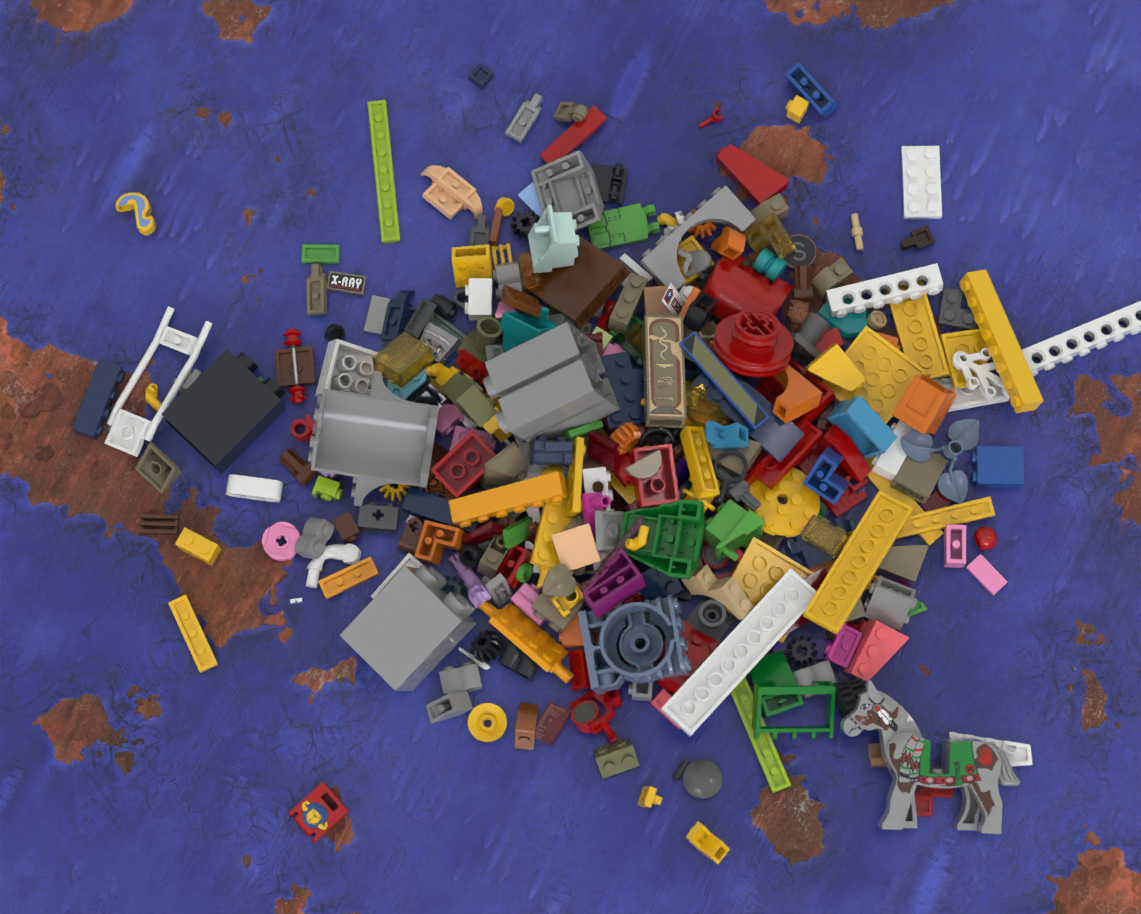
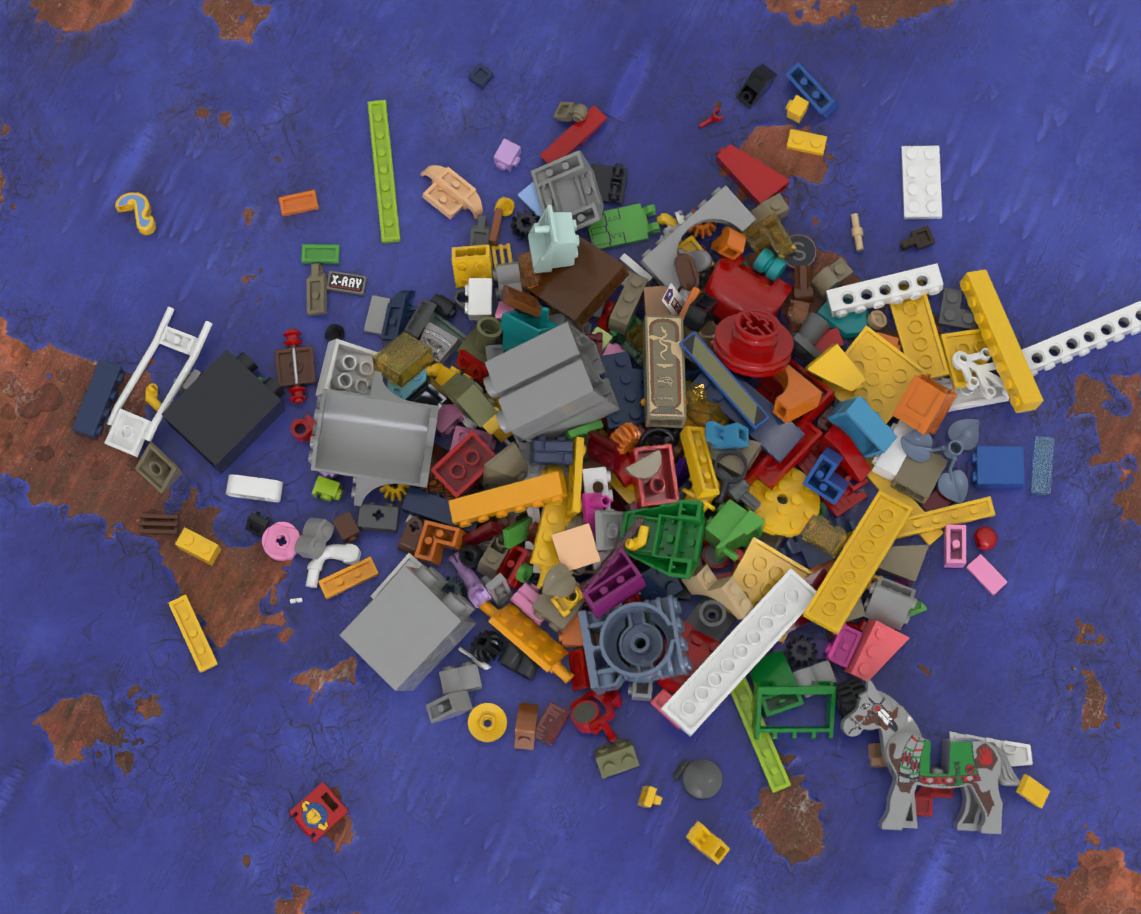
(256, 524): none -> black tile
(298, 203): none -> orange tile
(300, 469): reddish brown piece -> none
(507, 155): none -> lavender brick
(524, 119): light grey hinge -> none
(686, 271): none -> reddish brown tile
(756, 85): none -> black slope
(806, 142): none -> yellow plate
(1032, 791): none -> yellow tile
(1042, 465): none -> clear light blue plate

